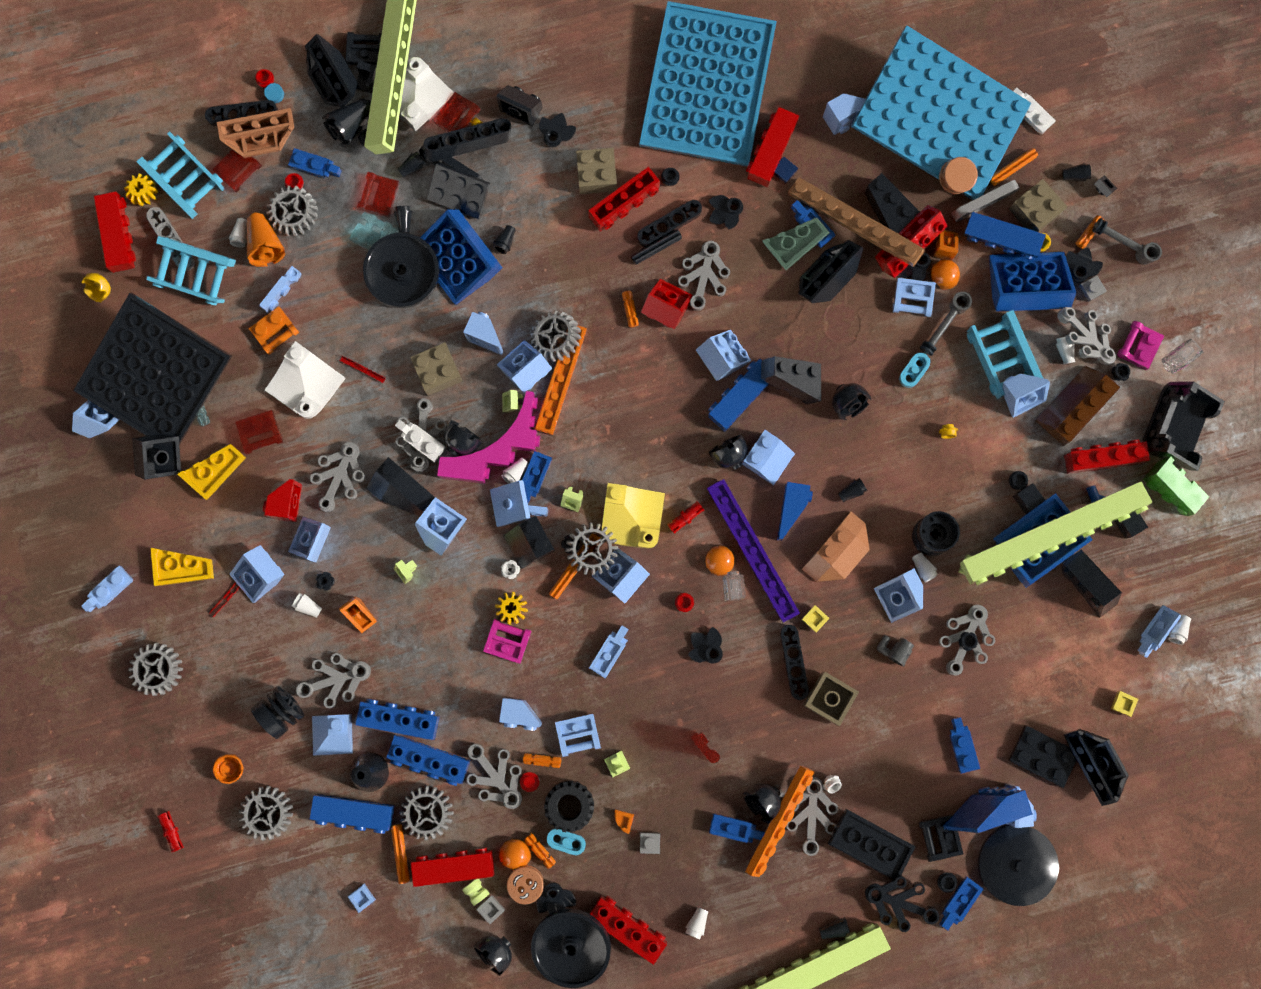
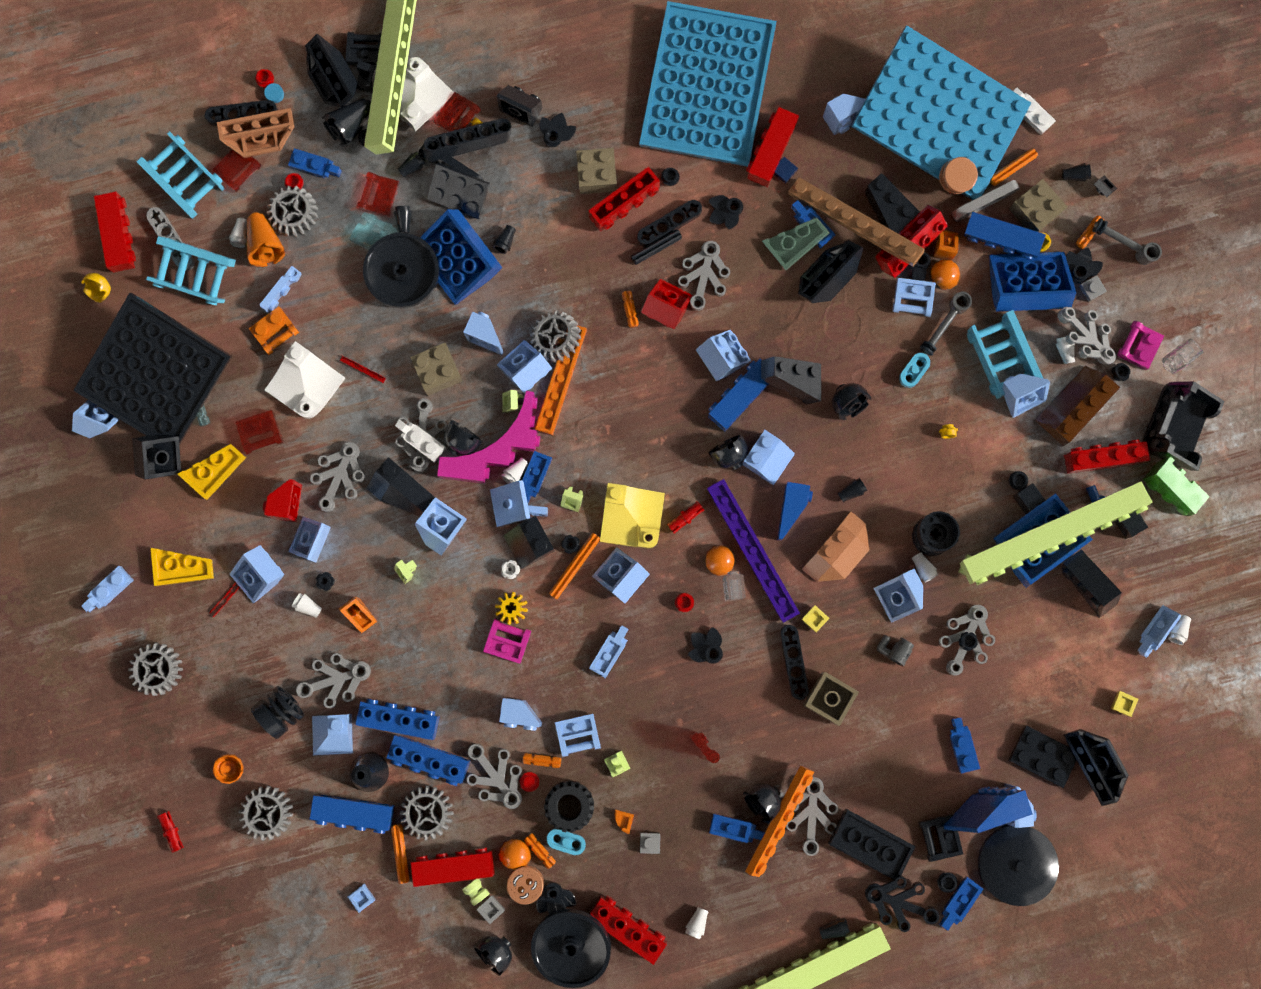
(146, 188): yellow gear -> none
(578, 559): light grey gear -> none
(832, 783): white plate -> none

